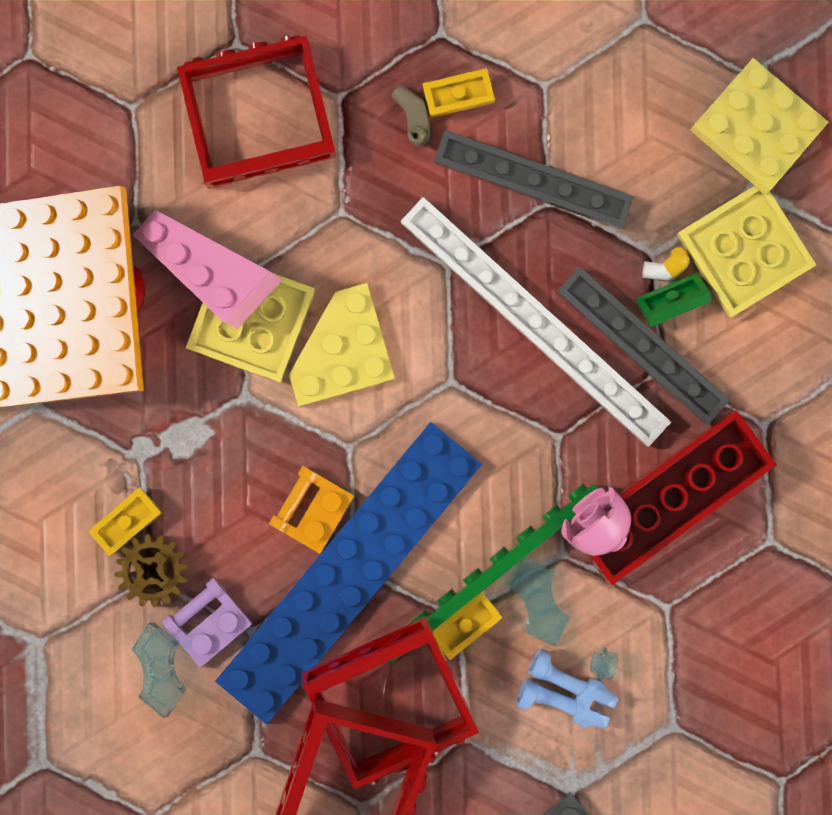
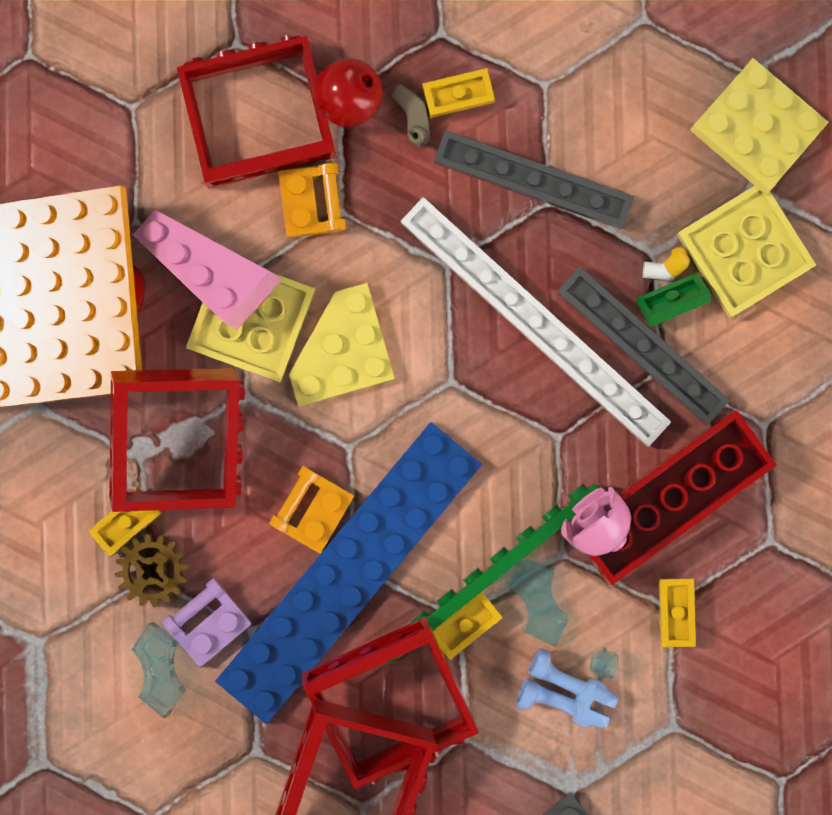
(174, 380): none -> red window
(300, 201): none -> light orange plate
(348, 92): none -> red cylinder
(677, 613): none -> yellow plate

